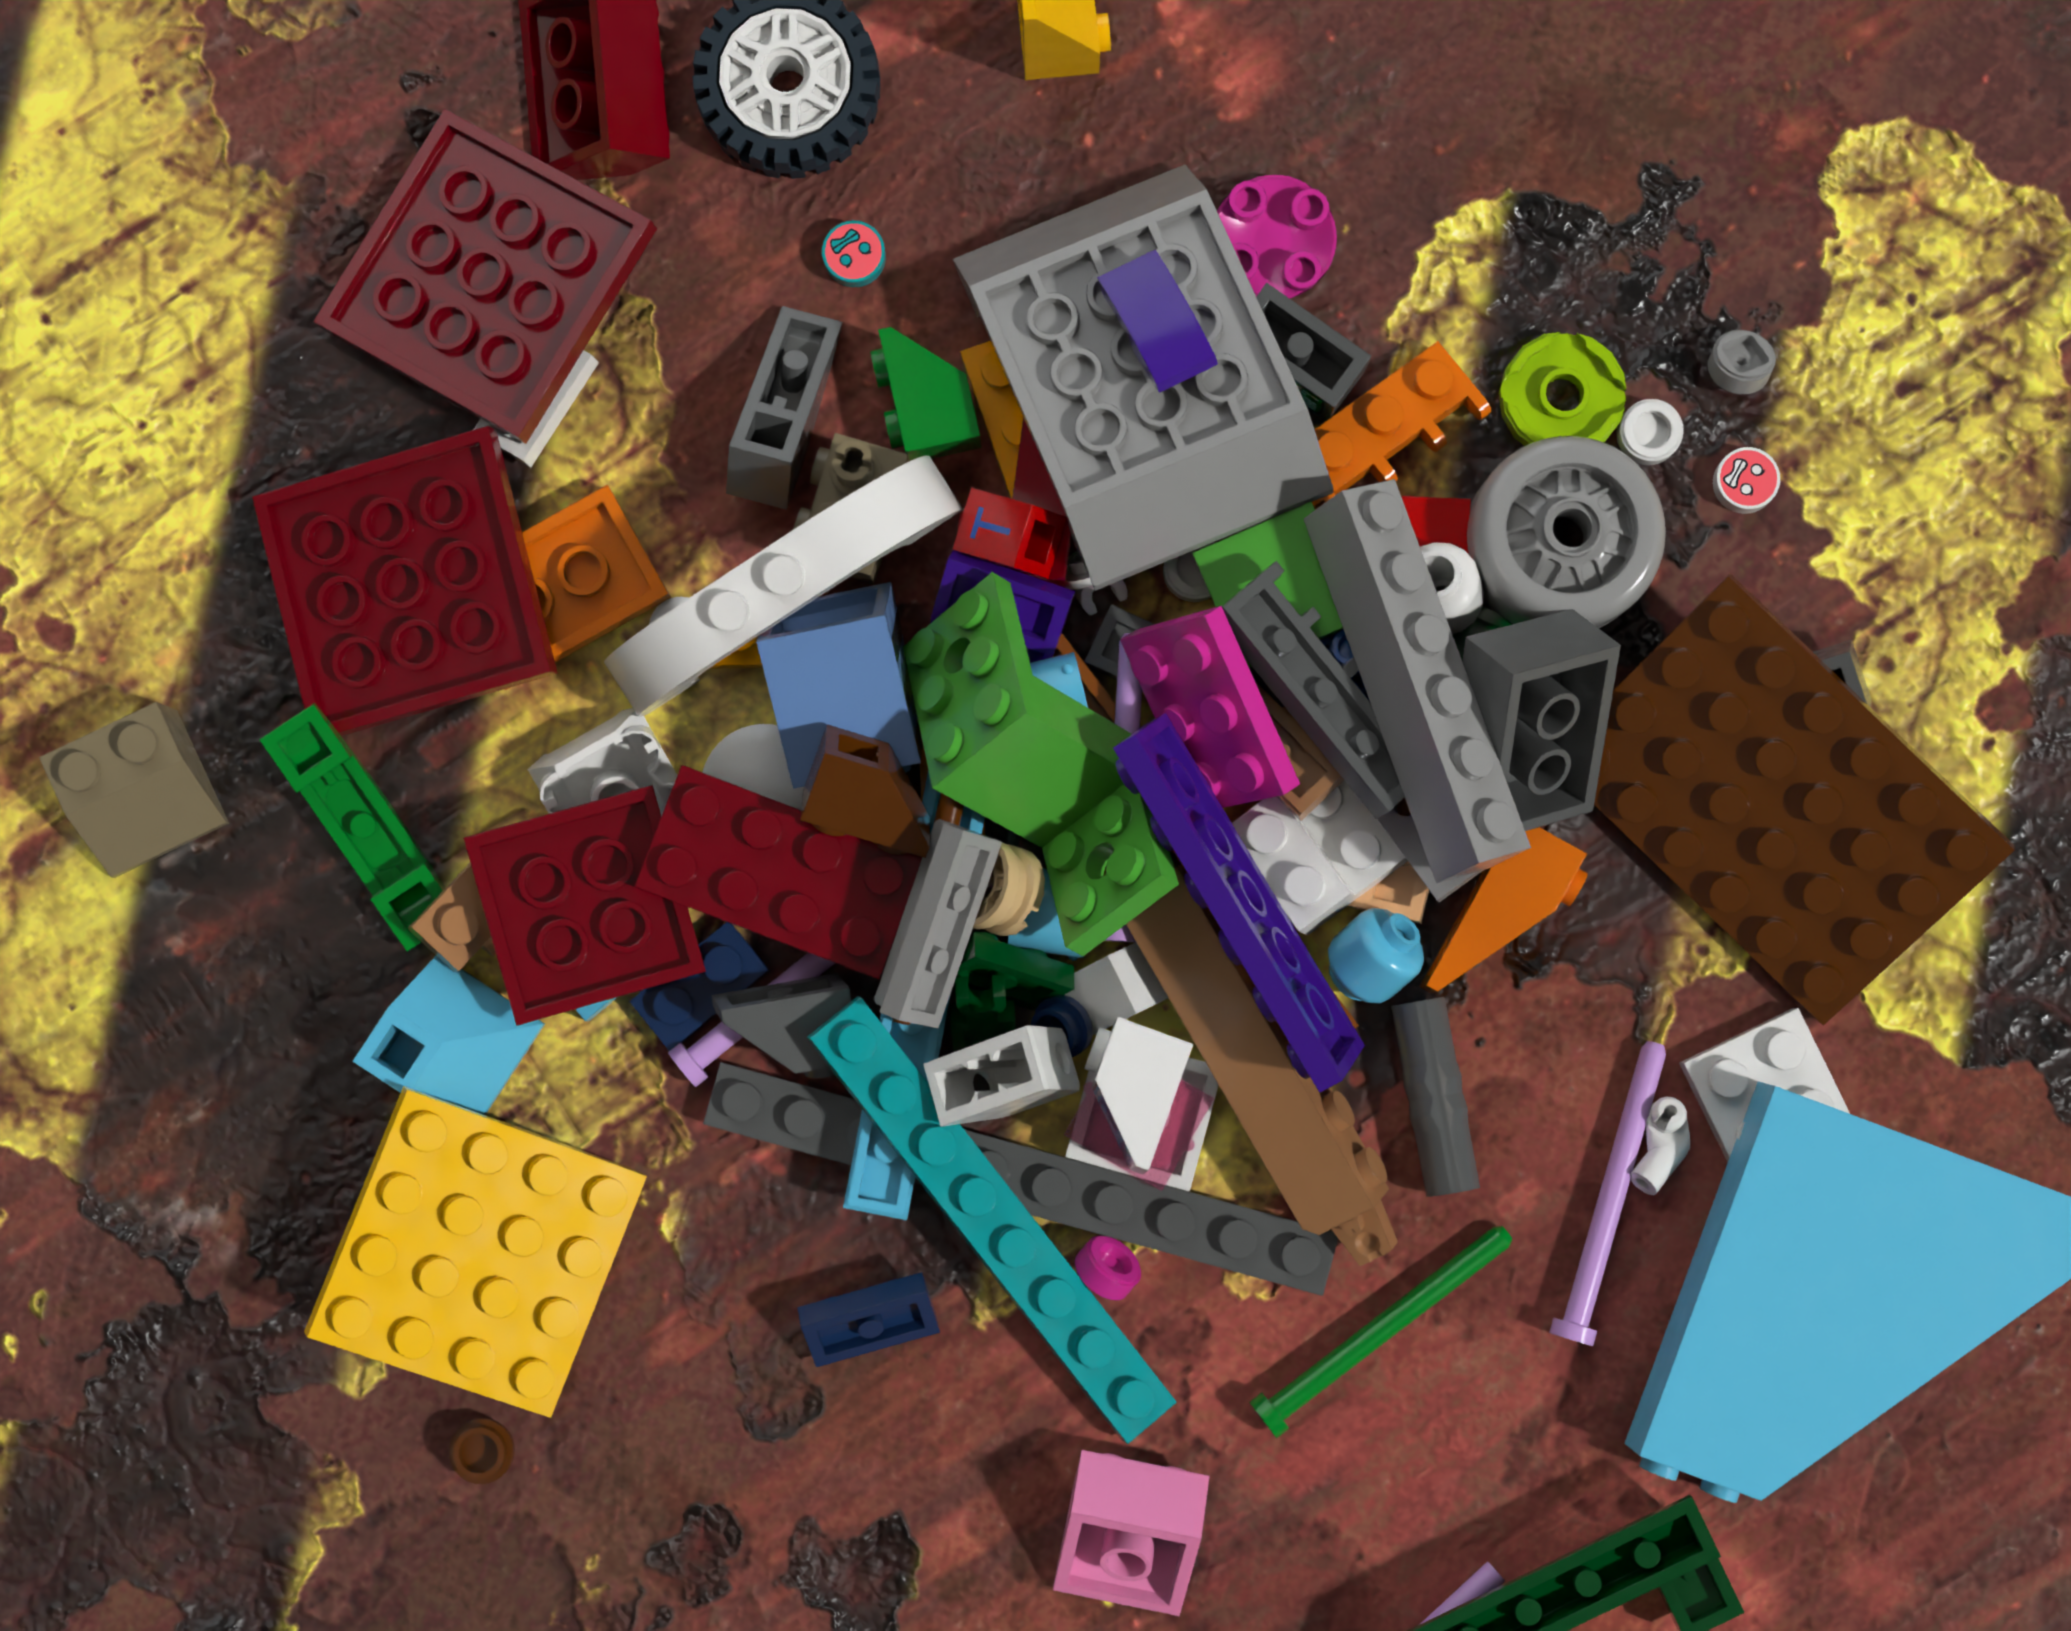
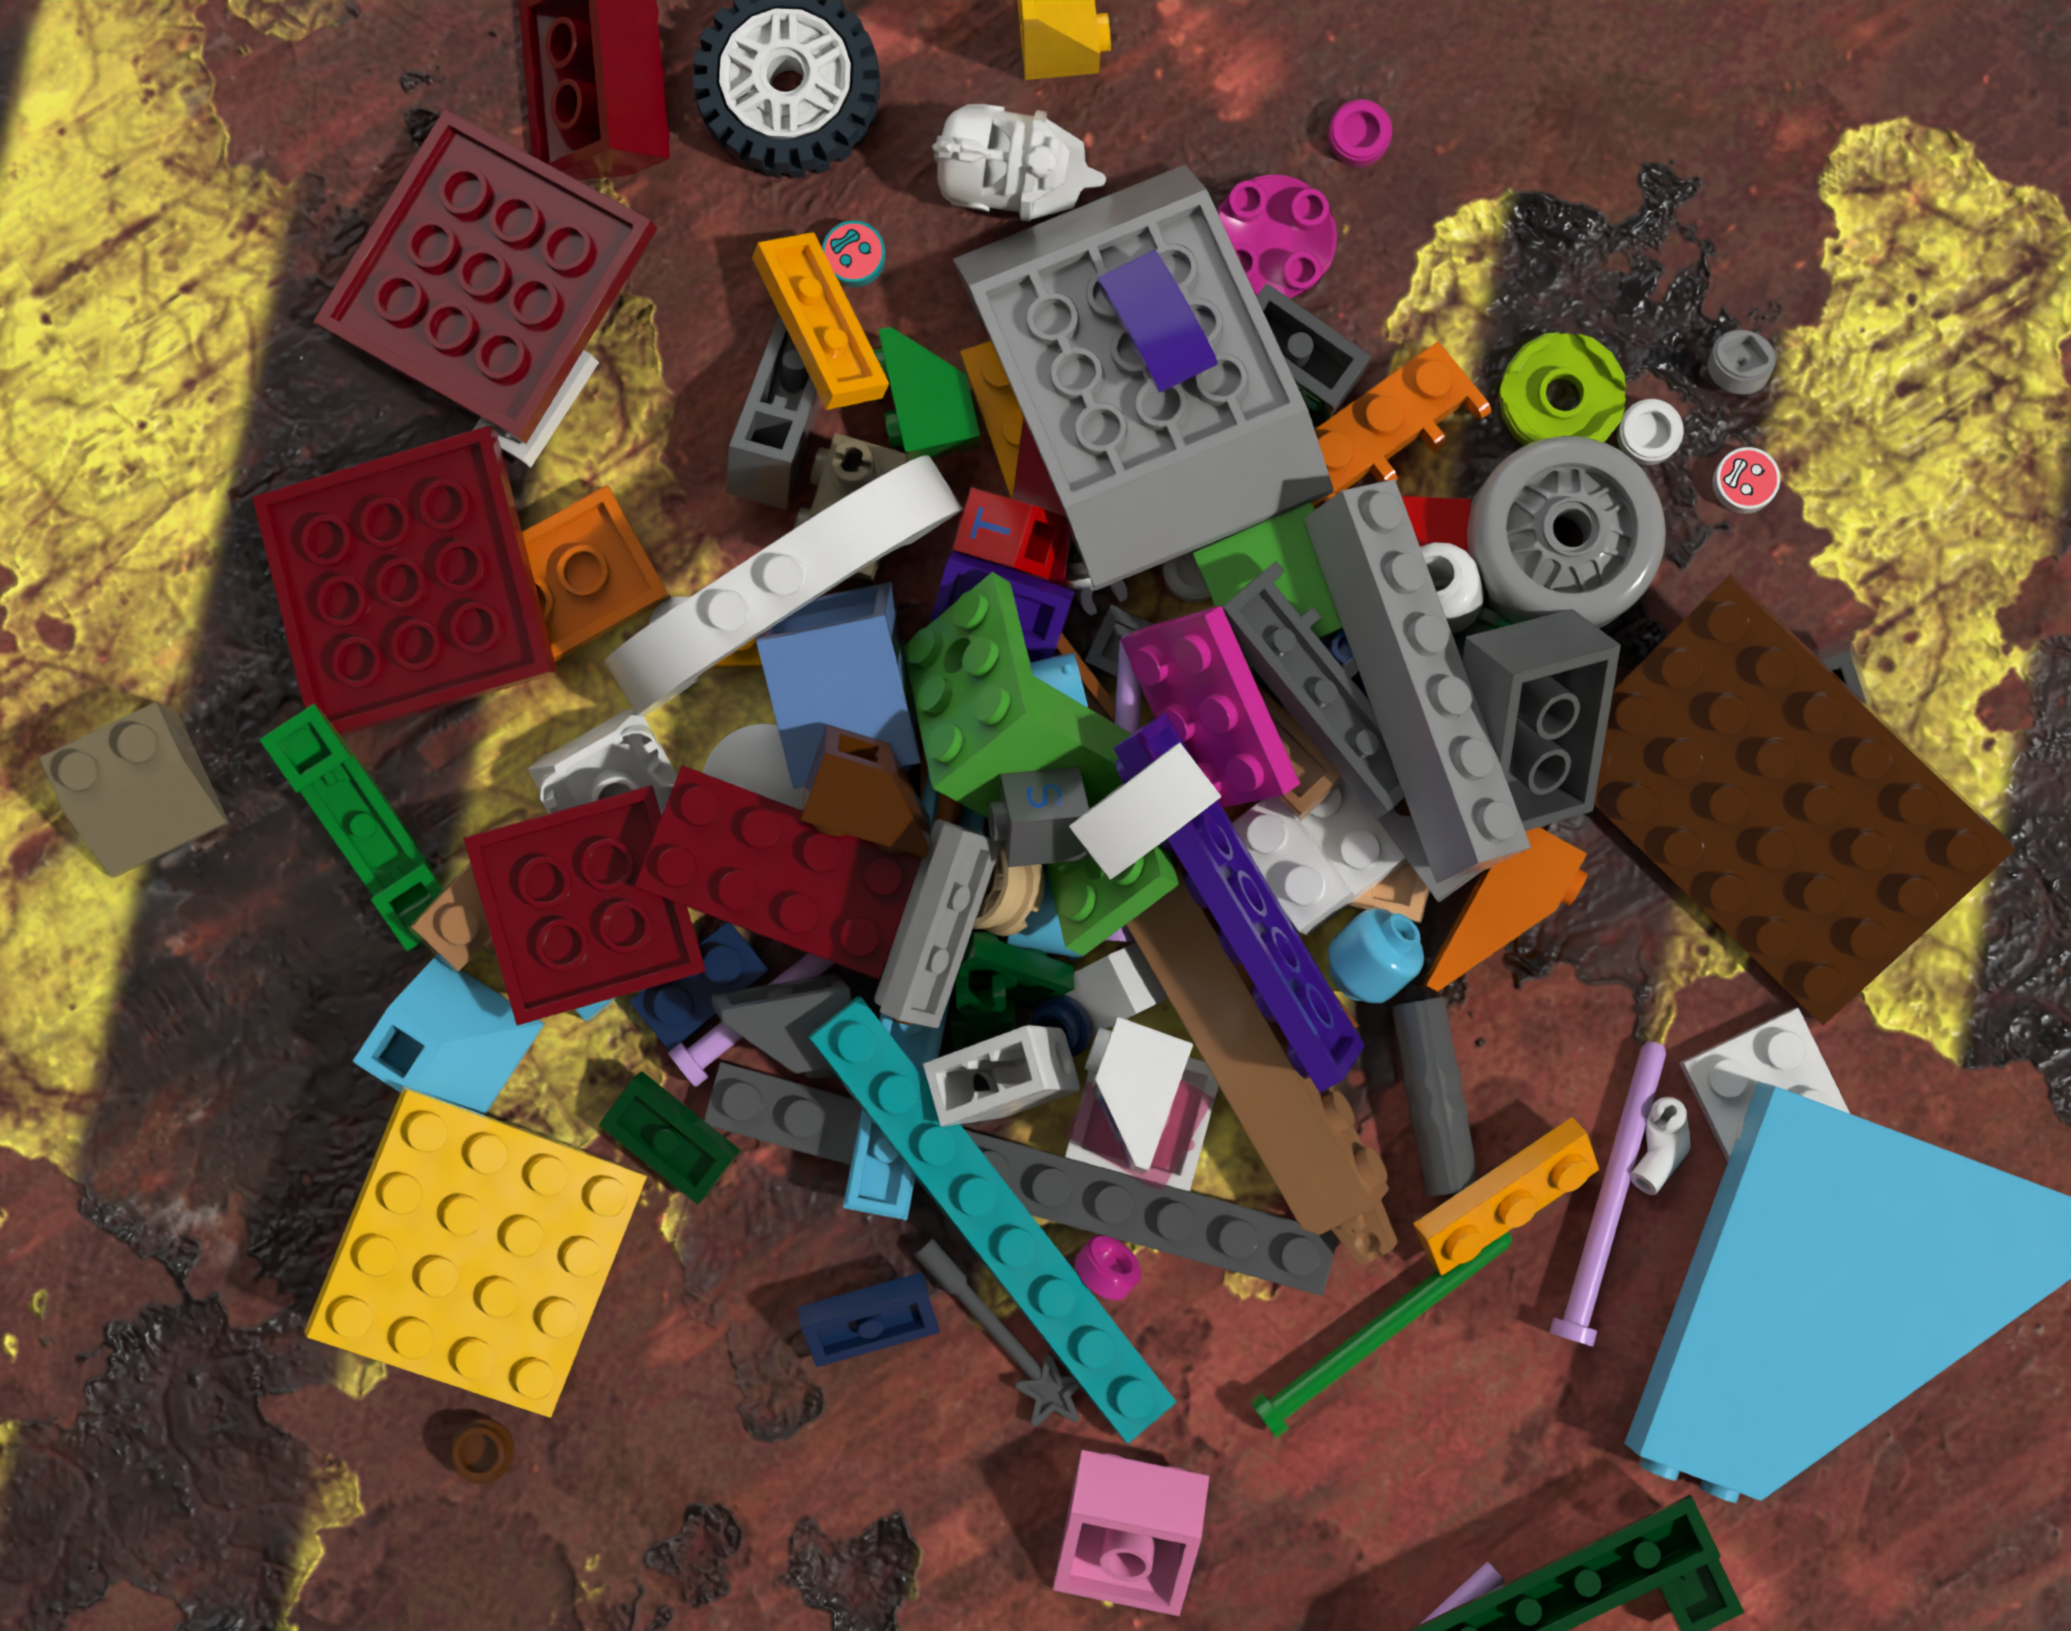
(669, 1137): none -> dark green plate
(820, 320): none -> light orange plate
(1011, 162): none -> white helmet
(1036, 816): none -> dark grey brick
(1046, 1384): none -> dark grey piece
(1144, 811): none -> white slope
(1359, 133): none -> dark pink tile
(1507, 1196): none -> light orange plate

